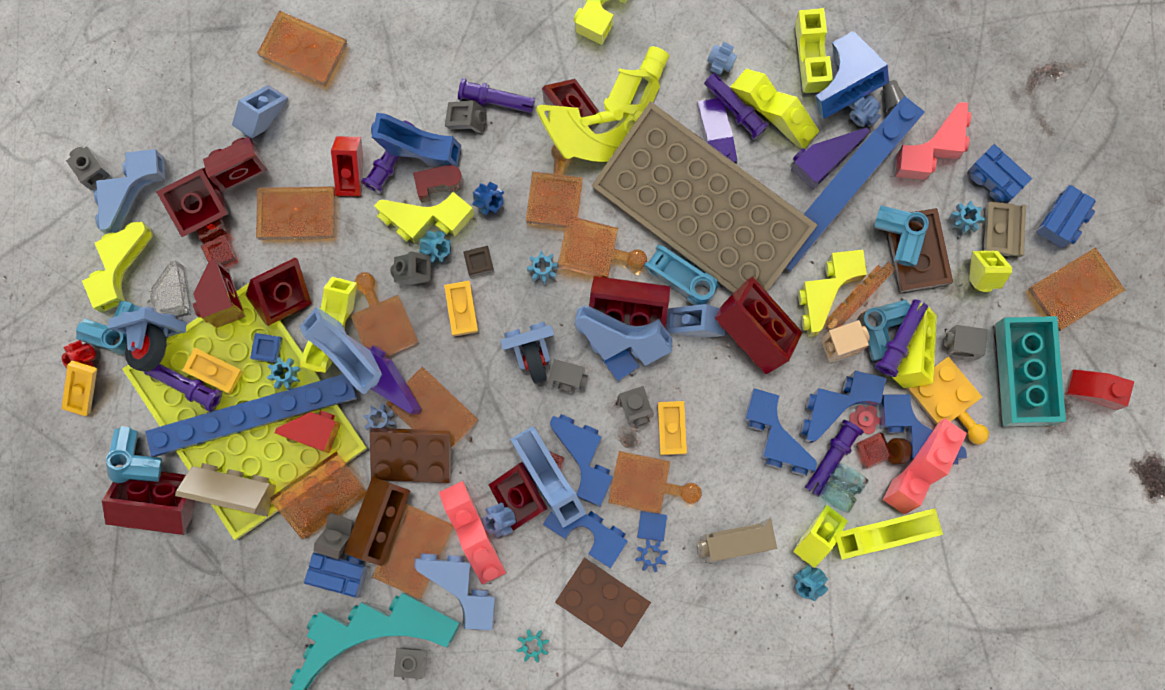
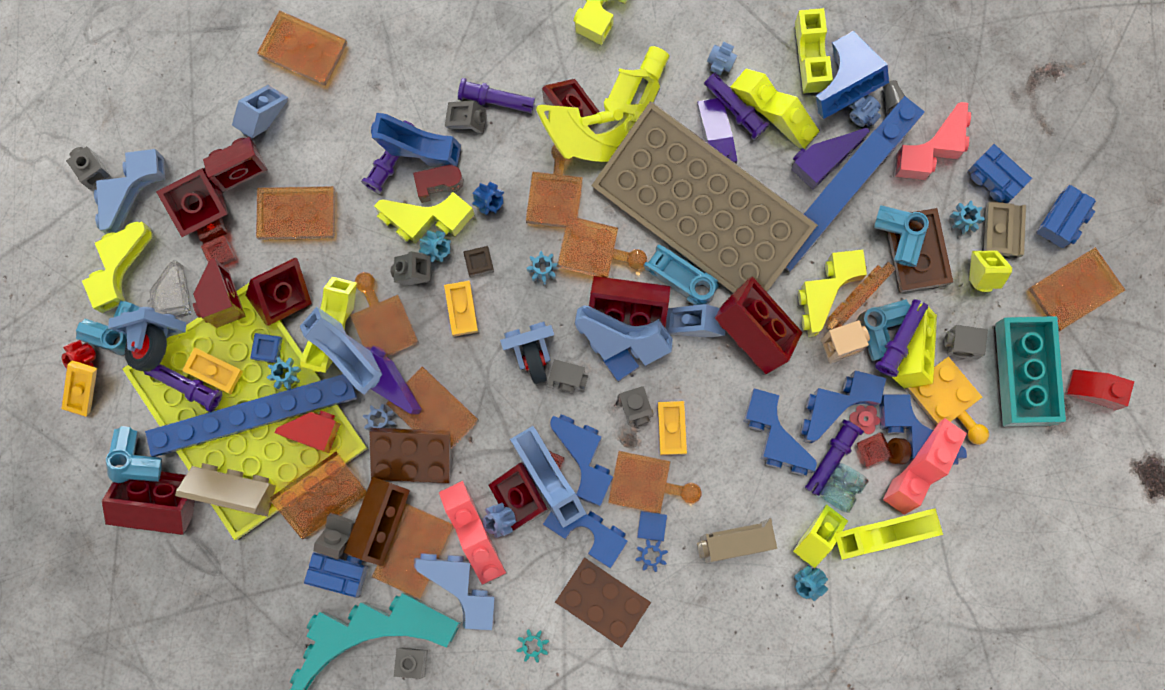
(347, 165): red slope -> none

